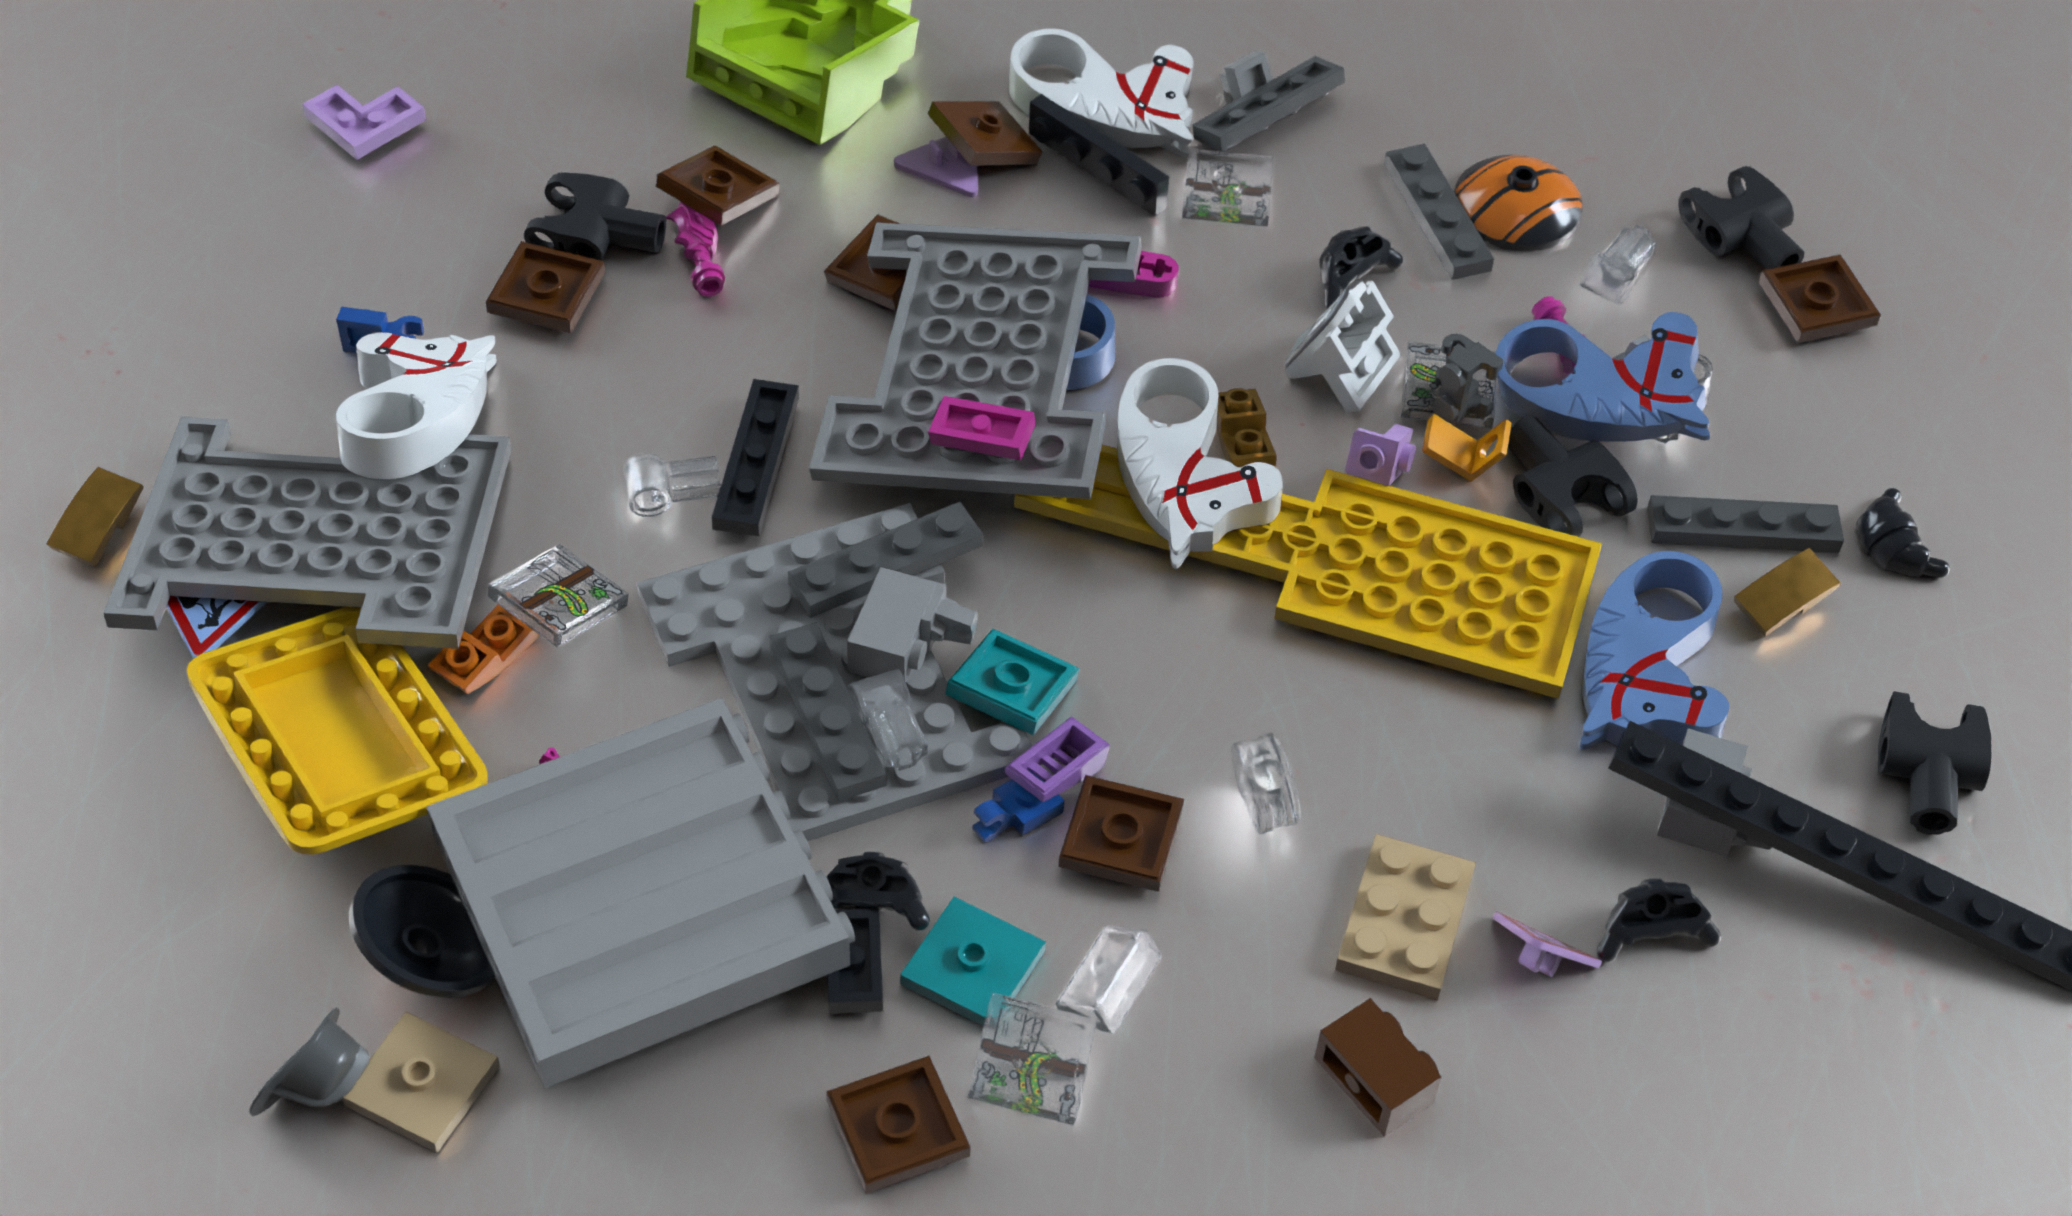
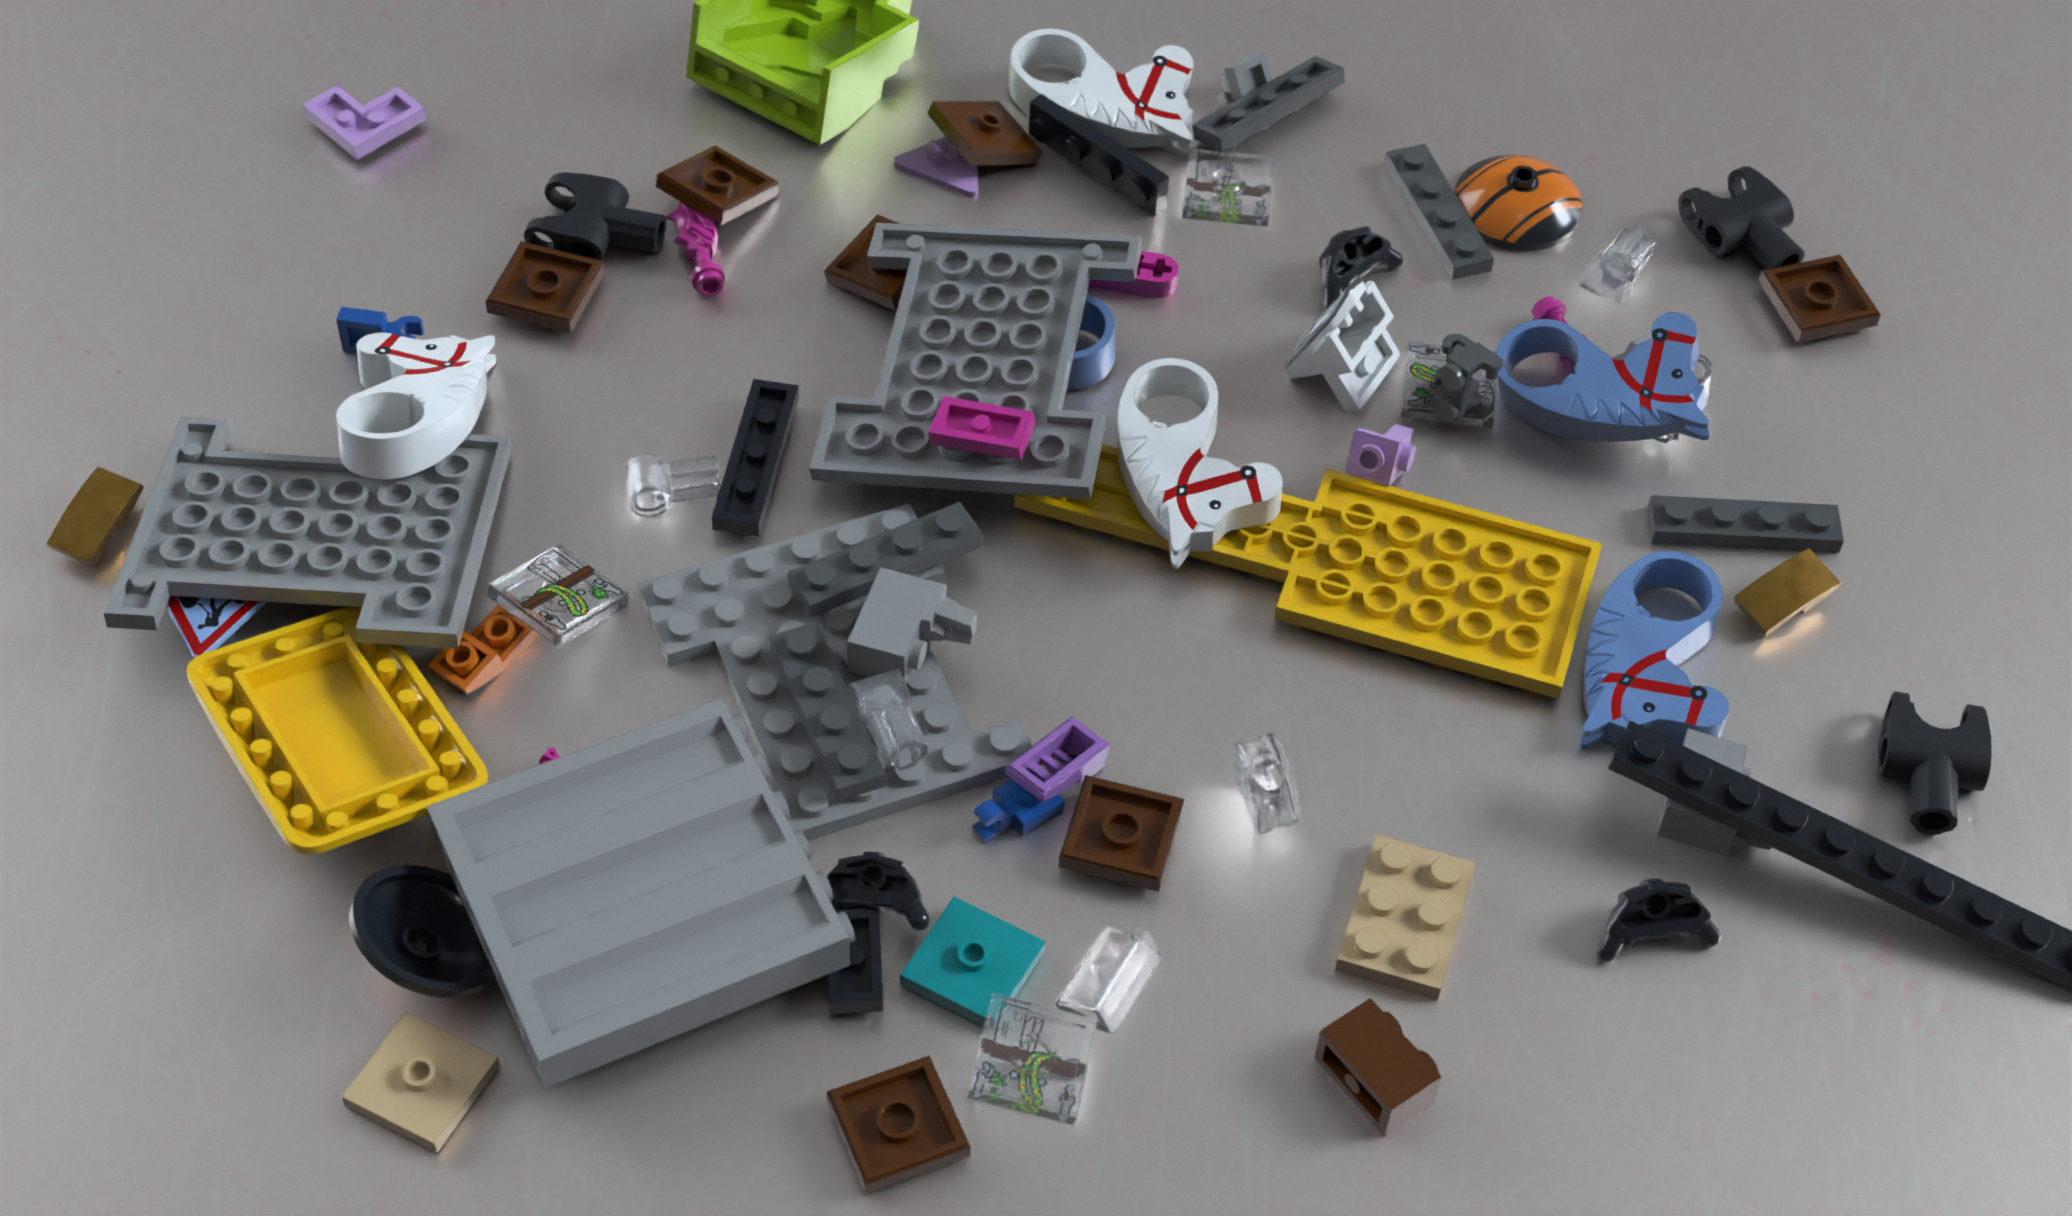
(319, 1071): dark grey piece -> none
(1012, 681): teal plate -> none
(1243, 428): pearl gold slope -> none
(1461, 451): light orange bracket -> none
(1541, 950): lavender piece -> none
(1563, 478): black connector -> none
(1894, 541): black piece -> none

